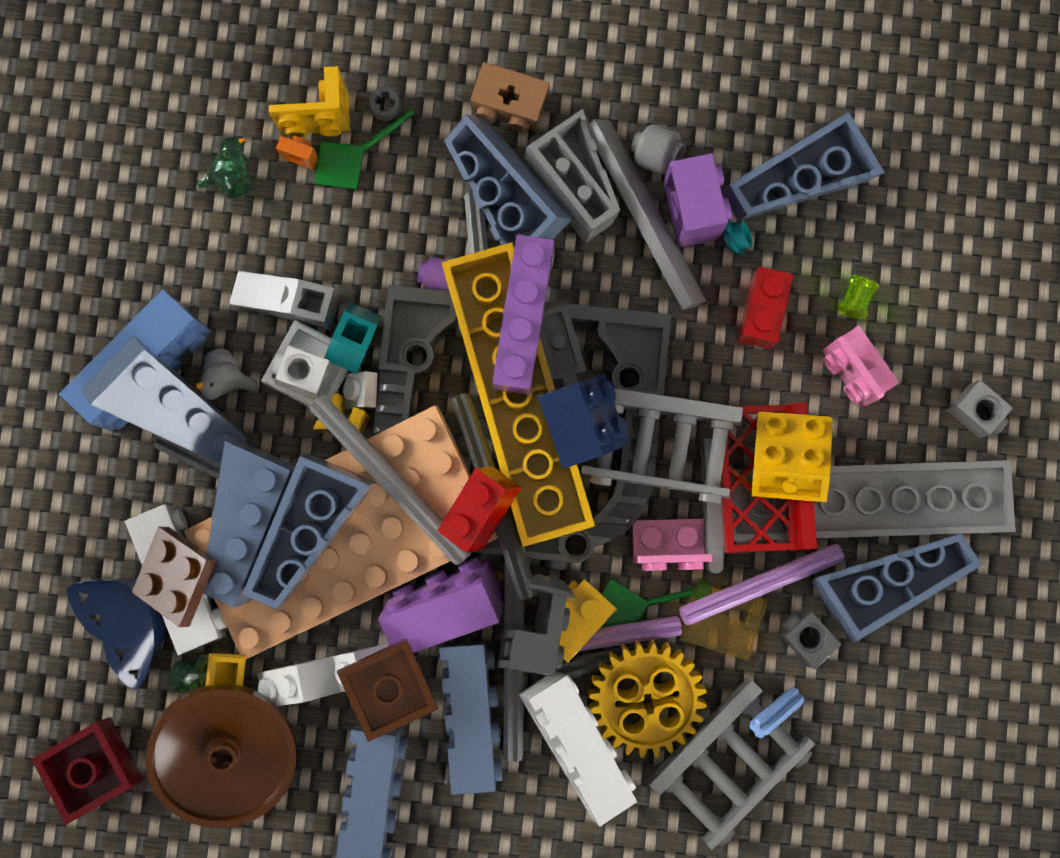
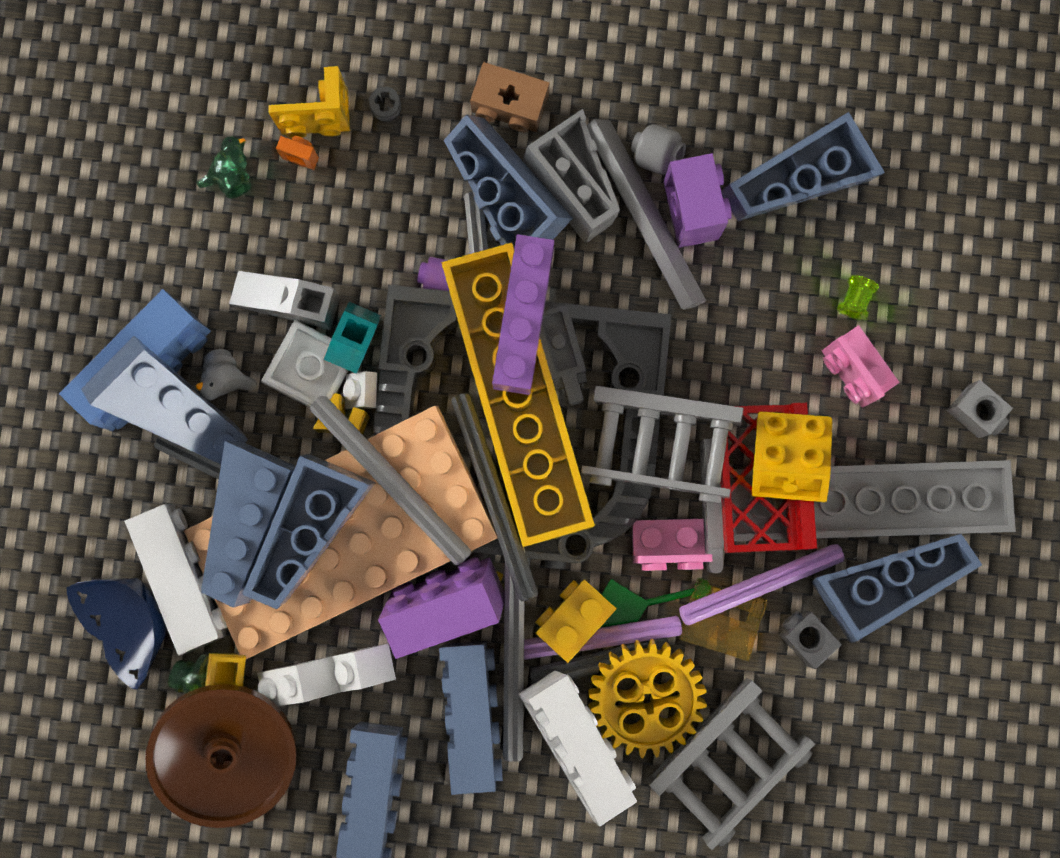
(87, 770): dark red brick -> none
(174, 576): plate -> none
(311, 383): white brick -> none
(341, 163): green piece -> none
(387, 689): reddish brown plate -> none
(479, 509): red brick -> none
(539, 650): dark grey piece -> none
(584, 420): dark blue brick -> none
(737, 237): teal plate -> none
(765, 308): red brick -> none
(776, 712): light blue axle -> none

